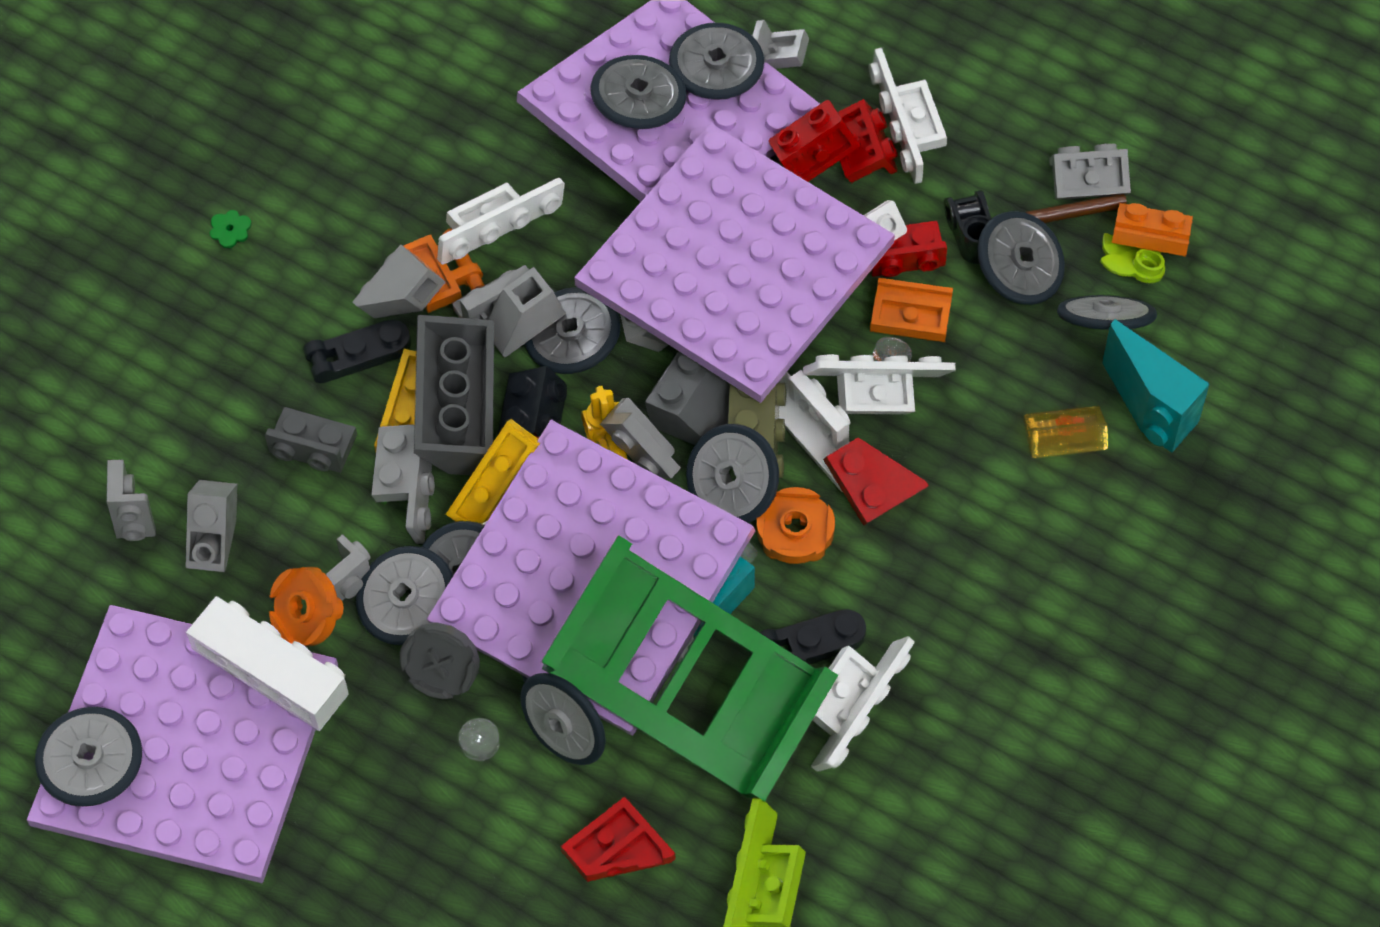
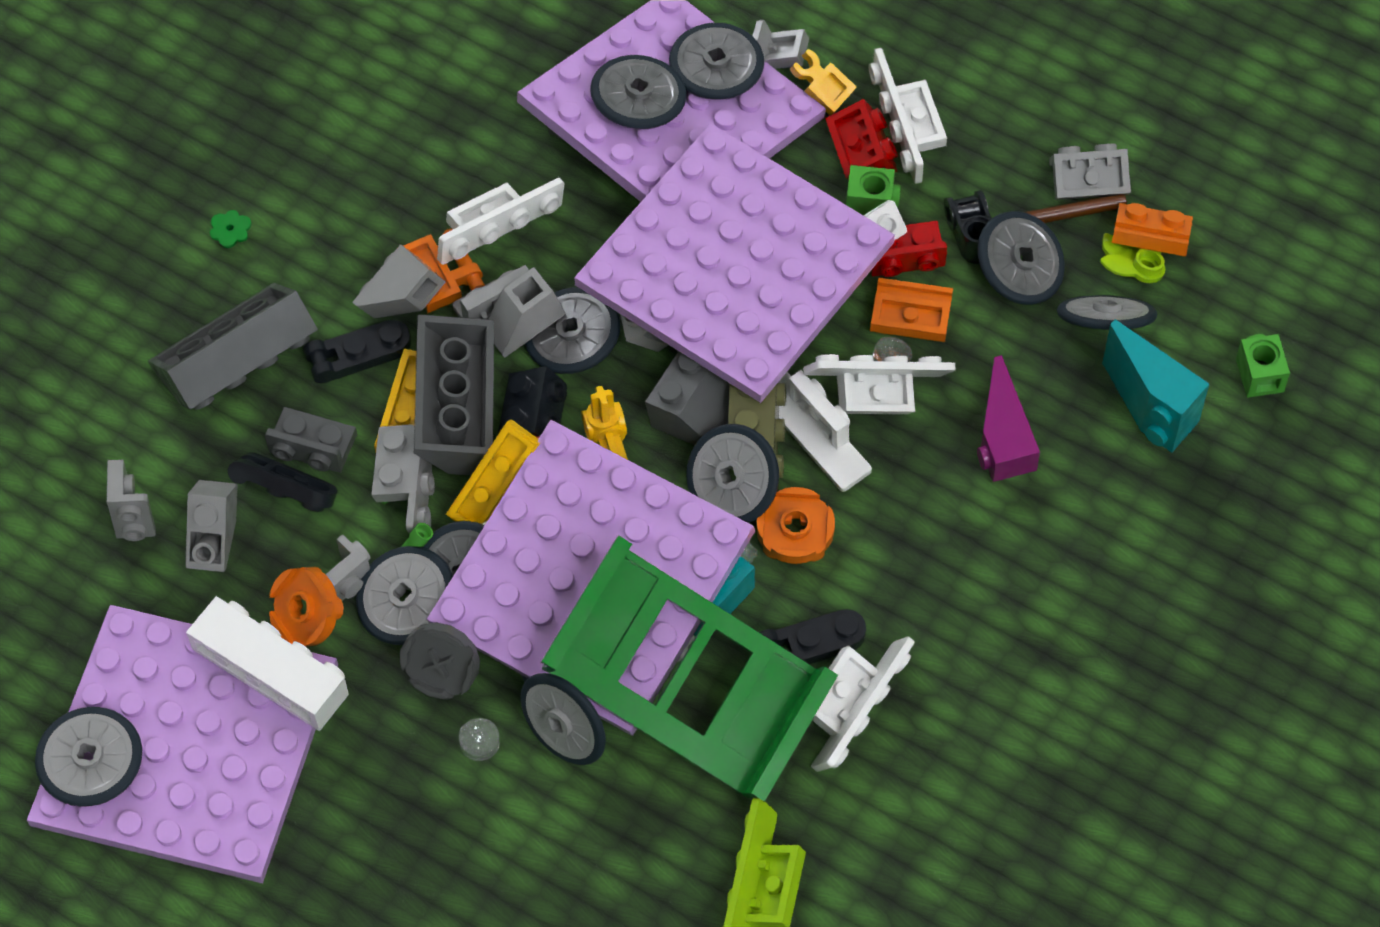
(234, 346): none -> dark grey slope
(283, 481): none -> black plate
(419, 535): none -> bright green piece
(616, 844): red wing -> none
(640, 439): light grey bracket -> none
(814, 142): red bracket -> none
(826, 85): none -> yellow plate
(871, 179): none -> bright green brick
(871, 479): red wing -> none
(1007, 439): none -> magenta slope
(1066, 431): clear yellow slope -> none
(1260, 378): none -> bright green brick

